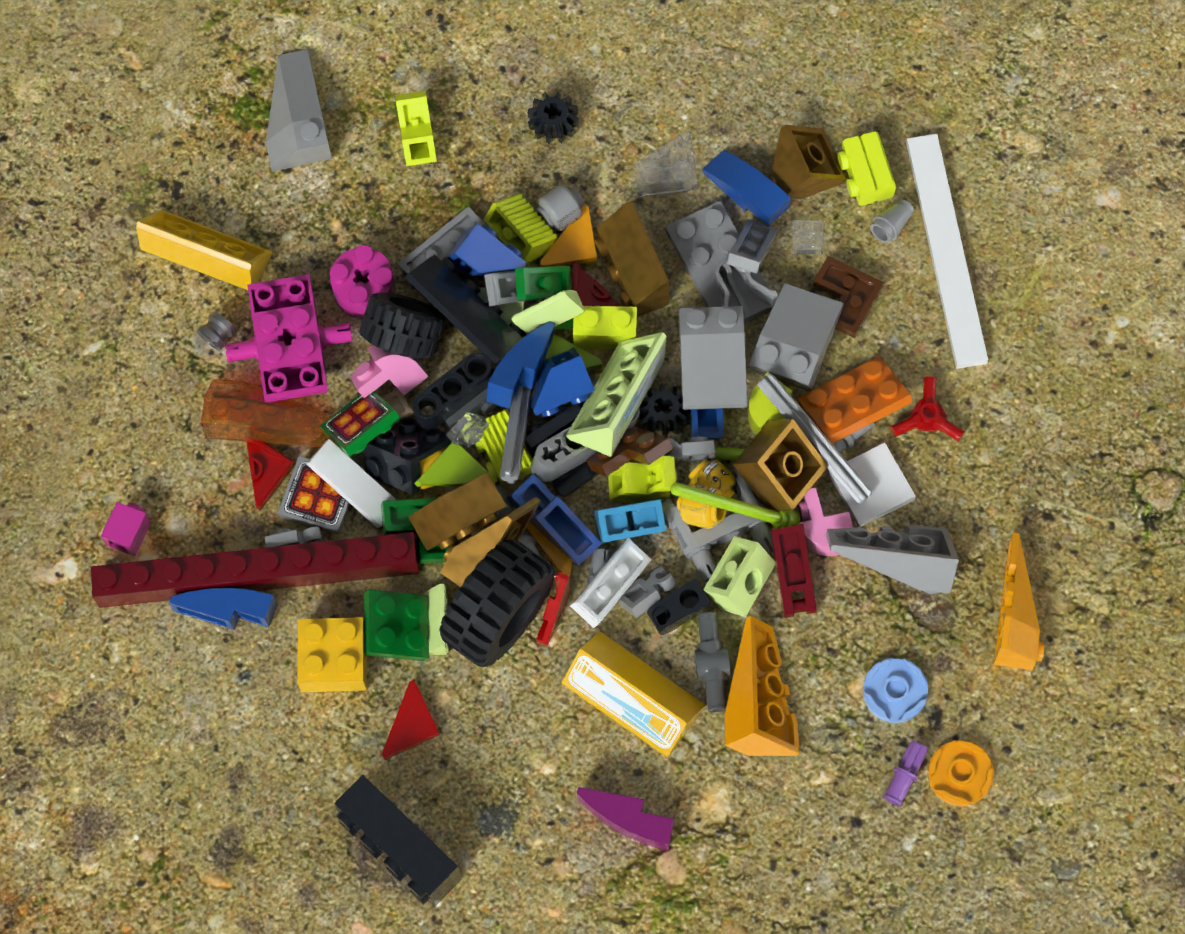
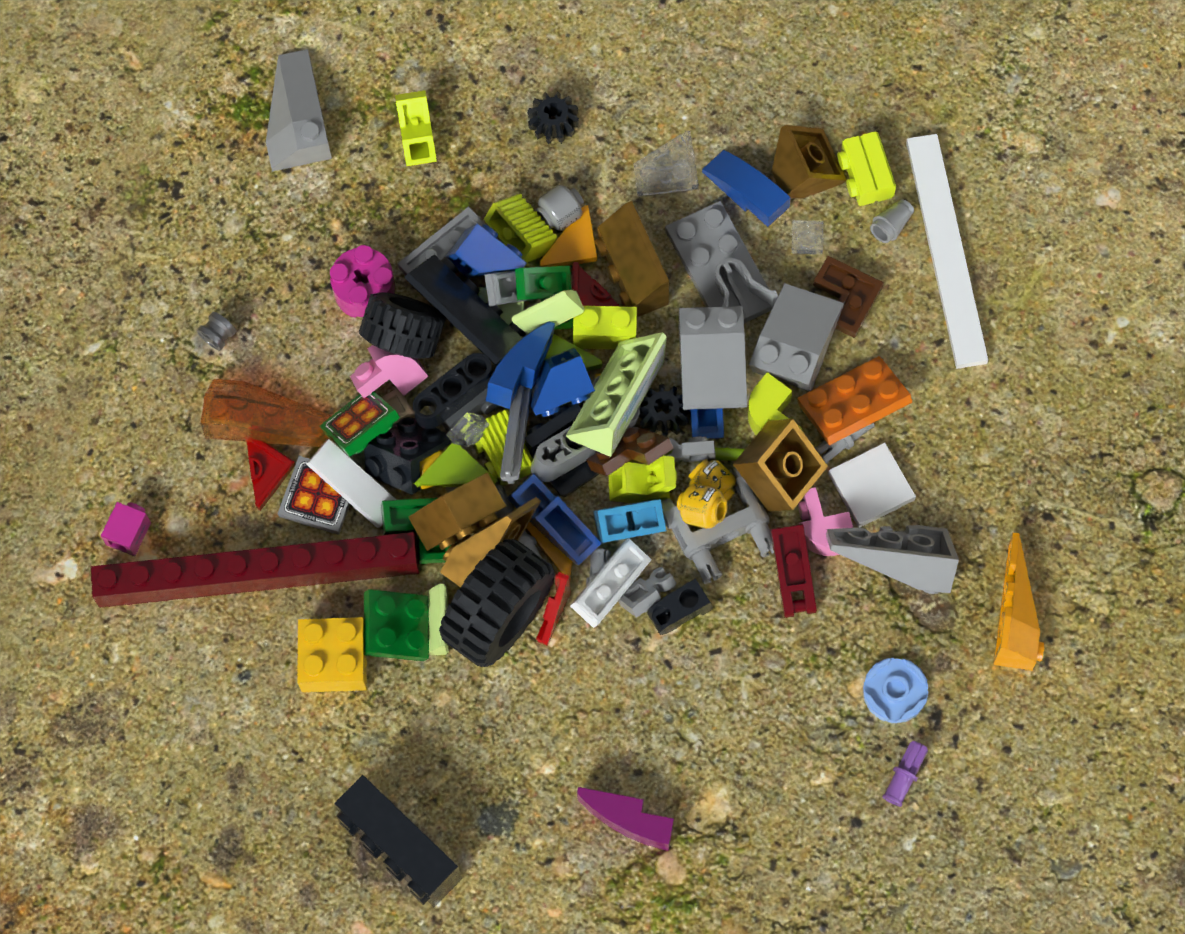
(202, 248): yellow slope -> none
(226, 605): blue slope -> none
(282, 314): dark pink slope -> none
(286, 537): light grey plate -> none
(412, 724): red tile -> none
(632, 693): yellow slope -> none
(712, 662): dark grey pin -> none
(739, 576): yellowish green brick -> none
(751, 247): light grey plate -> none
(757, 706): light orange wedge -> none
(776, 518): lime piece -> none
(836, 462): light grey axle -> none
(928, 415): red piece -> none
(960, 773): light orange tile -> none

